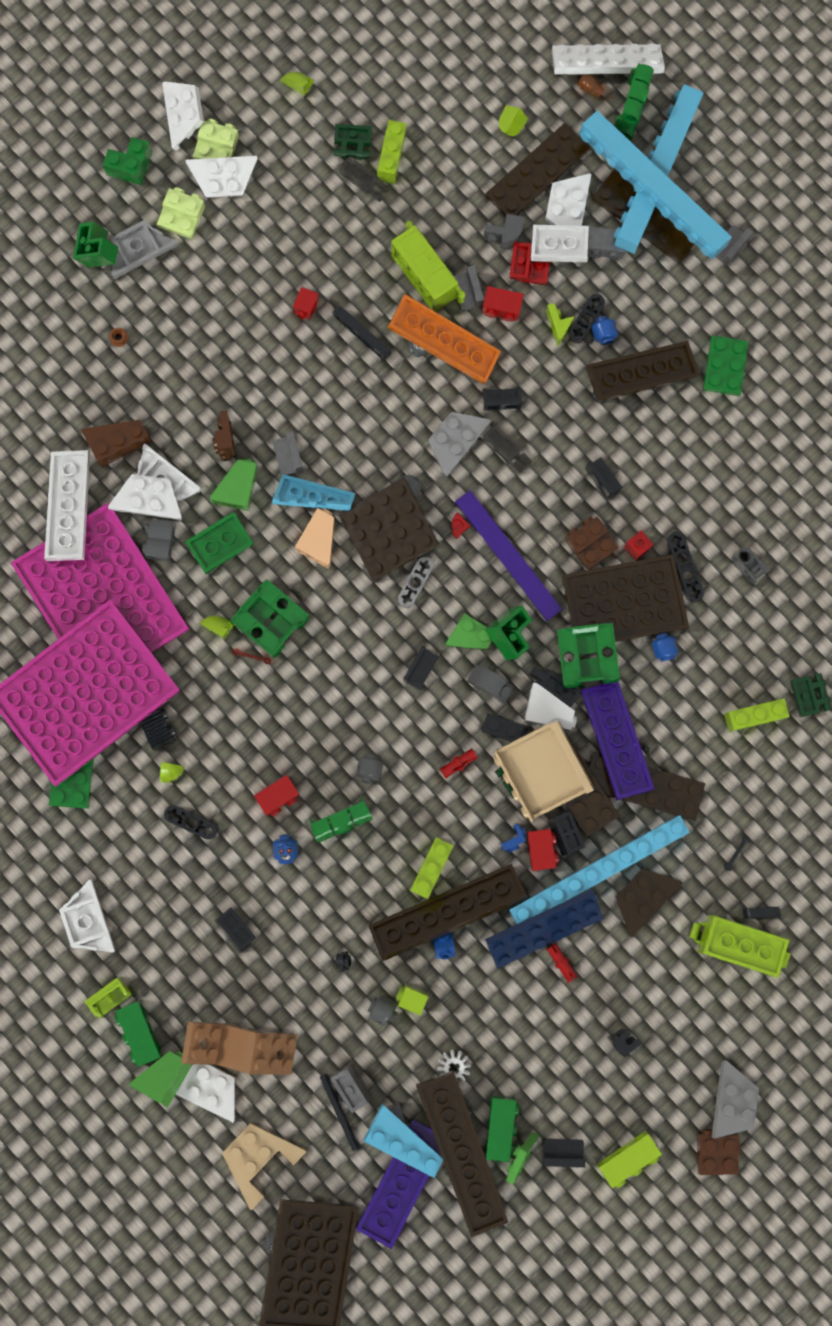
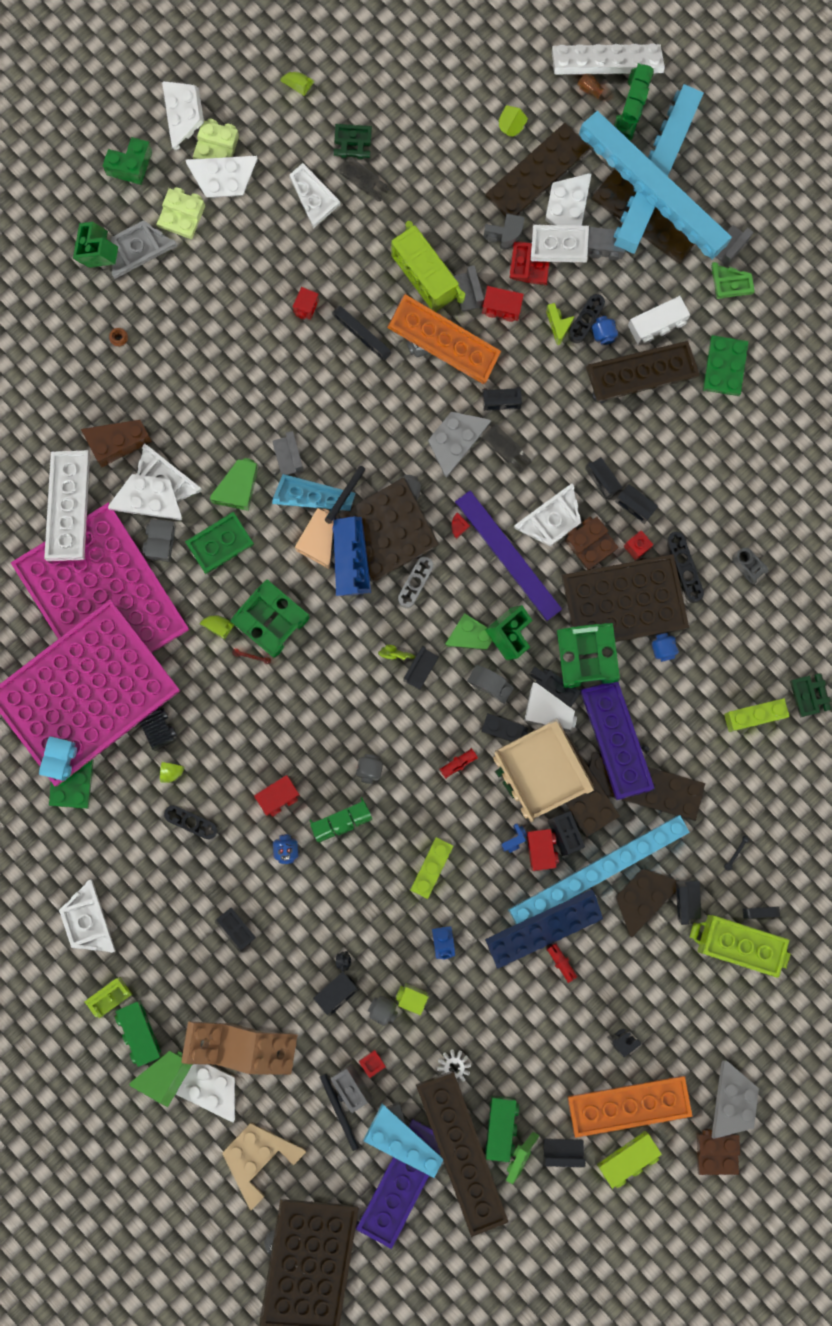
(57, 758): none -> medium azure brick
(223, 440): reddish brown plate -> none
(313, 194): none -> white wing
(336, 994): none -> black hinge
(345, 494): none -> black bar
(350, 557): none -> blue wedge
(372, 1063): none -> red plate
(391, 652): none -> lime plate
(392, 151): lime brick -> none
(447, 912): dark brown plate -> none
(553, 518): none -> white wing
(629, 1106): none -> orange plate
(636, 503): none -> black panel
(659, 320): none -> white brick
(688, 901): none -> black panel
(731, 282): none -> bright green wing

